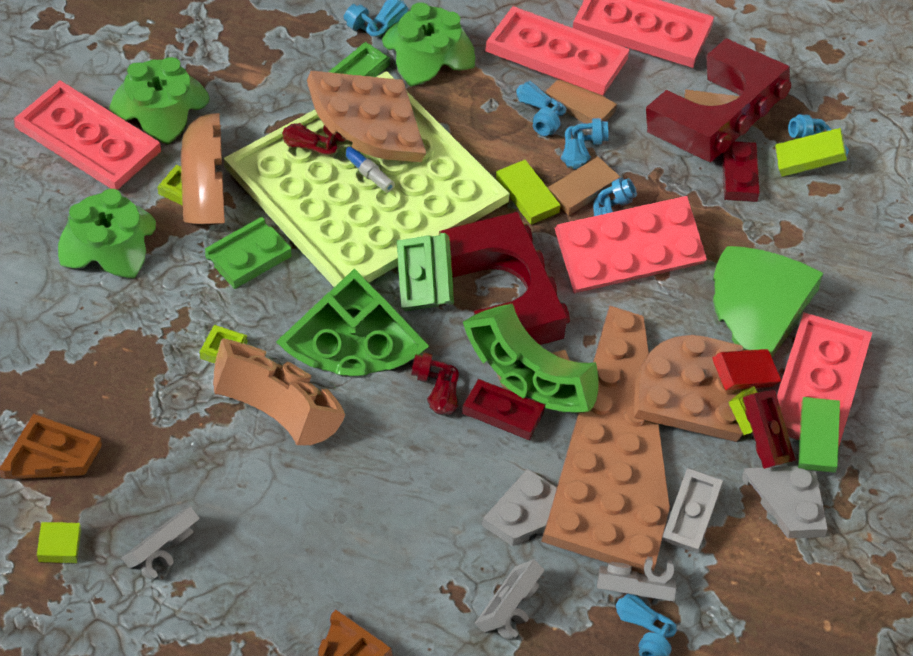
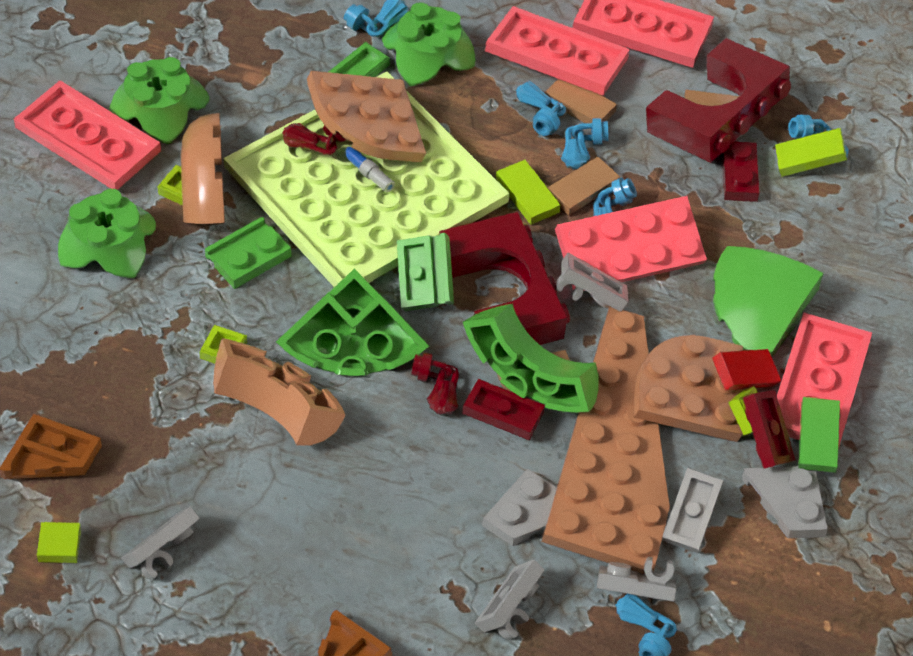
(603, 288): none -> light grey plate

